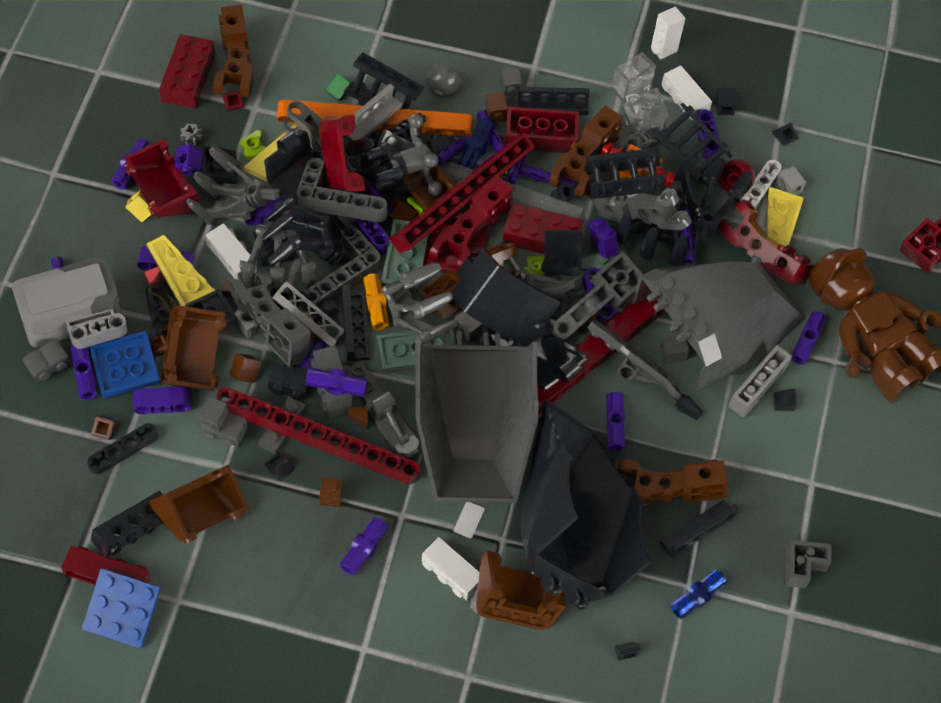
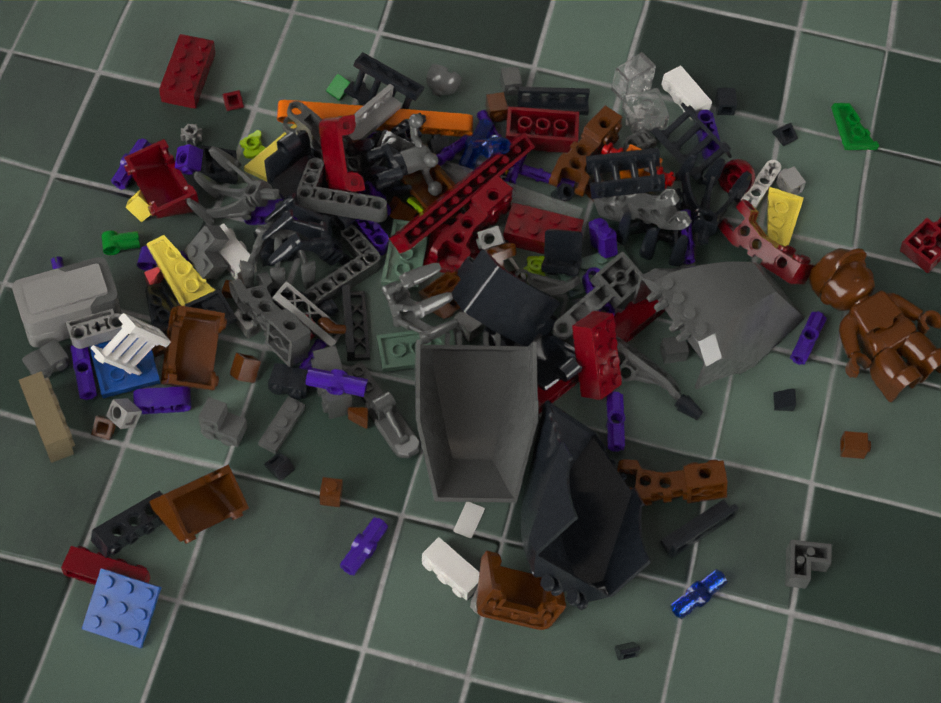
(48, 416): none -> dark tan brick
(114, 242): none -> green piece
(120, 445): black beam -> none
(123, 413): none -> light grey brick
(135, 329): none -> white fence
(204, 252): none -> dark grey brick
(234, 40): reddish brown brick -> none
(323, 443): dark red beam -> none
(330, 327): none -> reddish brown arm
(376, 302): light orange piece -> none
(491, 146): none -> clear blue piece
(498, 236): none -> light grey brick
(597, 354): none -> dark red brick
(667, 32): white brick -> none
(760, 381): light grey brick -> none
(851, 131): none -> green wing
(854, 444): none -> reddish brown brick

